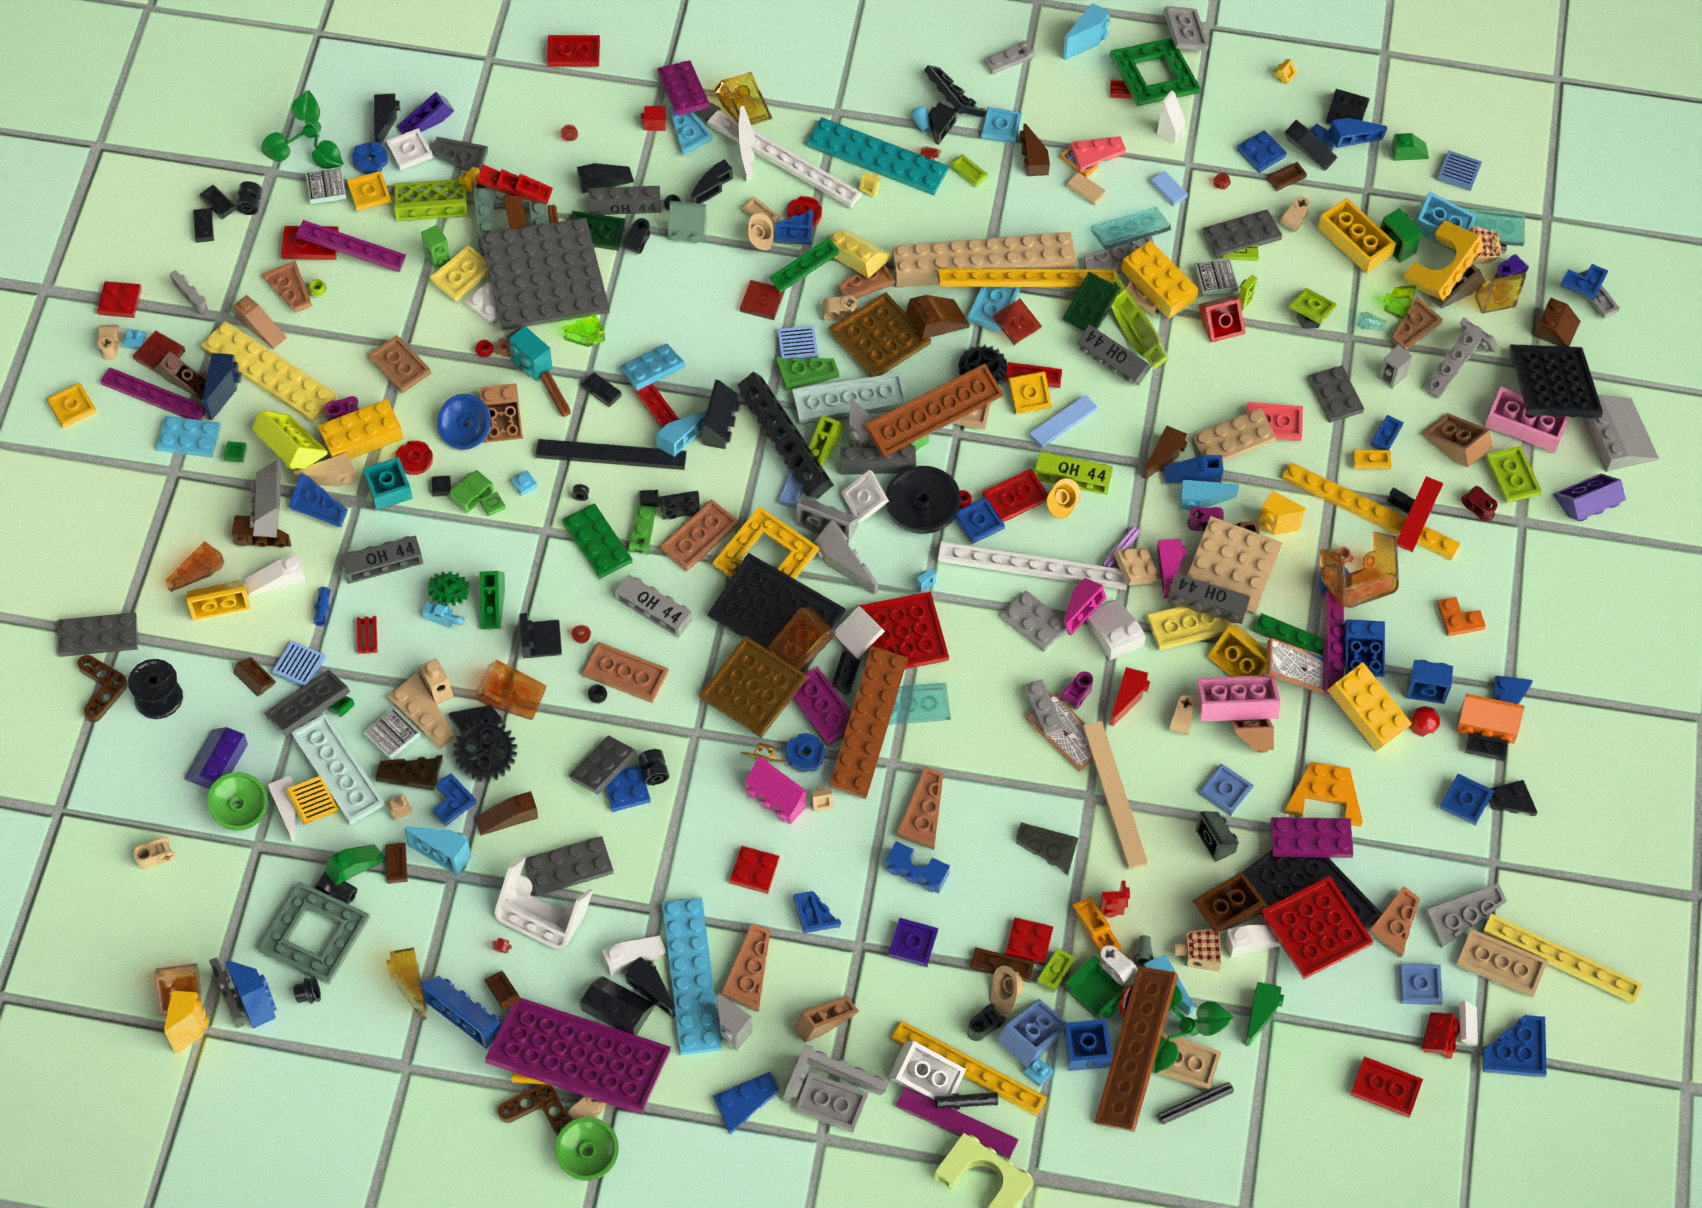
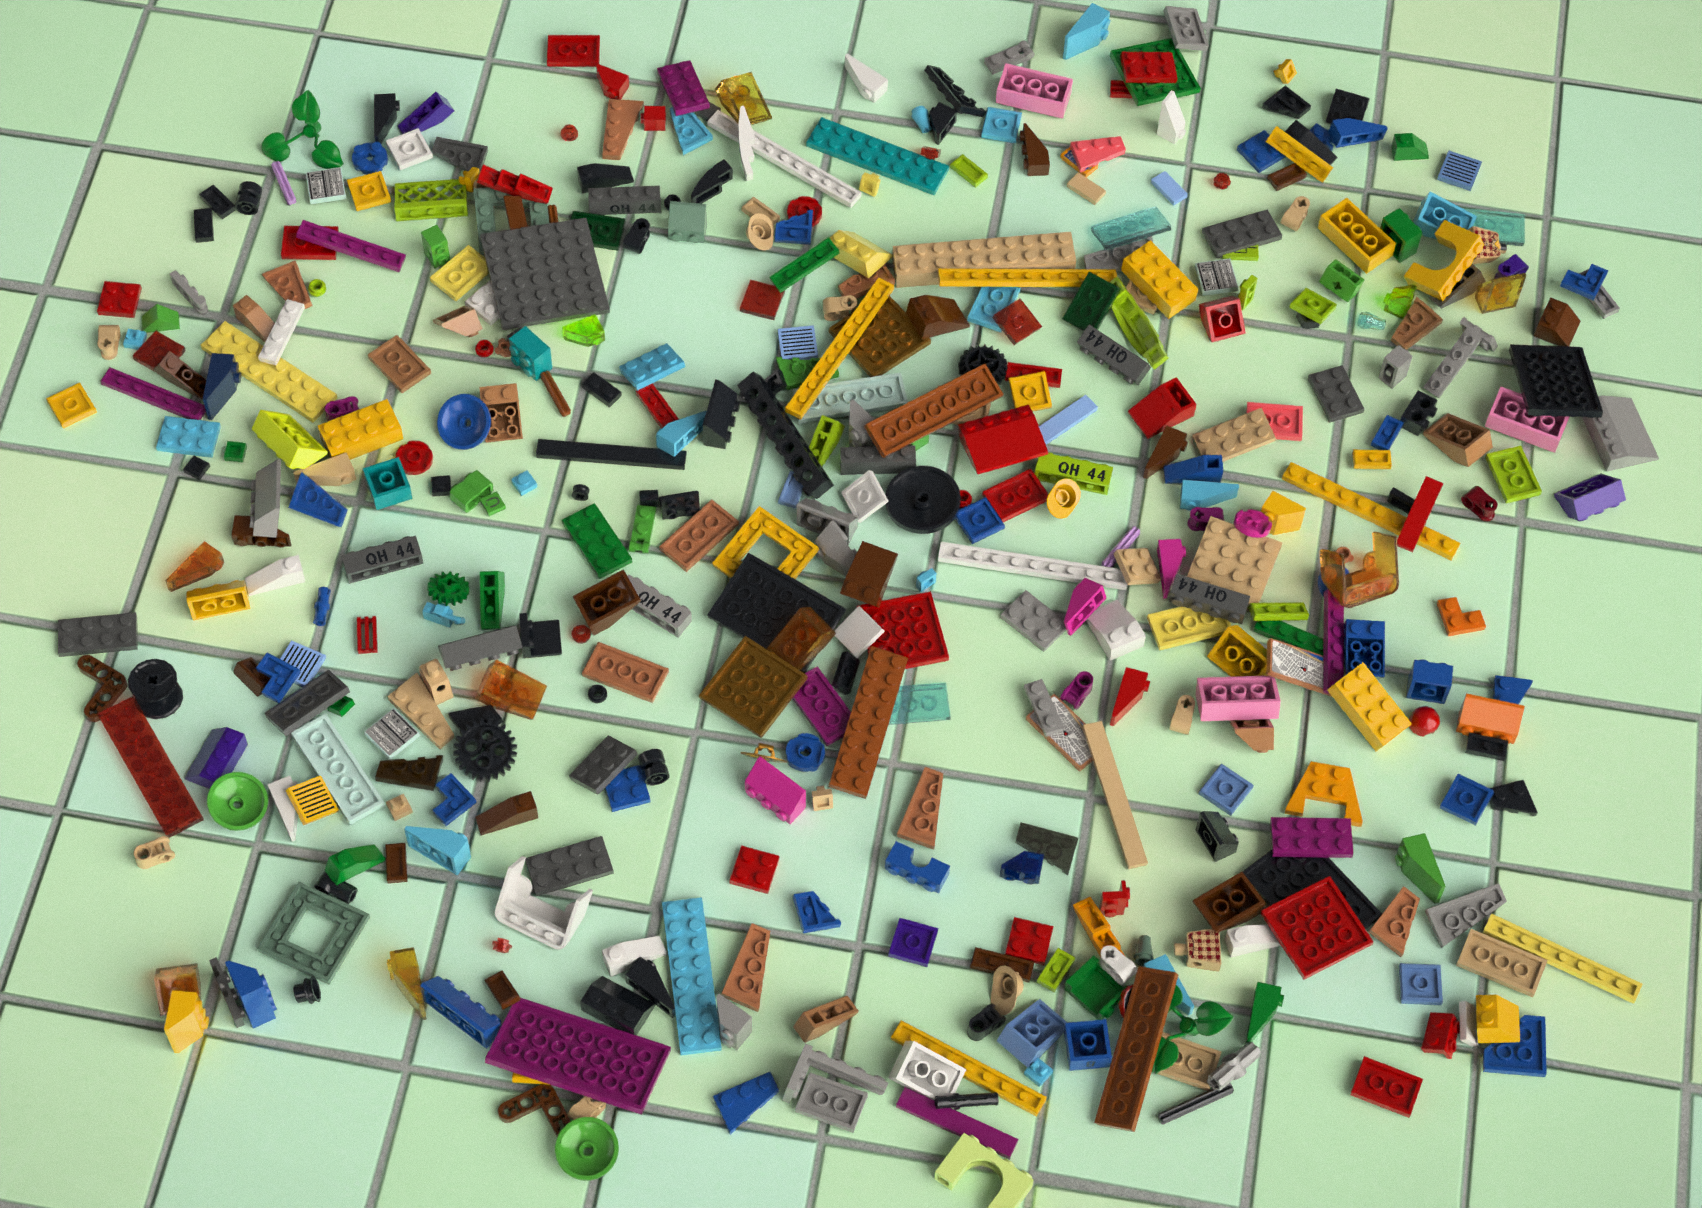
(150, 767): none -> clear red plate
(160, 319): none -> bright green slope
(196, 467): none -> black tile
(281, 332): none -> white plate
(281, 675): none -> blue plate
(283, 183): none -> lavender axle
(462, 321): none -> slope
(480, 646): none -> dark grey slope
(607, 601): none -> reddish brown slope
(613, 83): none -> red slope
(619, 126): none -> nougat wing
(776, 381): none -> black tile
(839, 348): none -> yellow plate
(868, 82): none -> white slope
(869, 574): none -> reddish brown slope
(1002, 439): none -> red slope
(1023, 867): none -> clear blue slope
(1034, 90): none -> bright pink brick
(1148, 67): none -> red plate
(1163, 406): none -> red slope
(1233, 1066): none -> light grey piece
(1252, 523): none -> dark pink tile
(1278, 611): none -> lime tile
(1287, 103): none -> black wing
(1299, 154): none -> yellow plate
(1341, 280): none -> bright green brick
(1416, 412): none -> black brick
(1420, 866): none -> bright green slope
(1497, 1020): none -> yellow slope

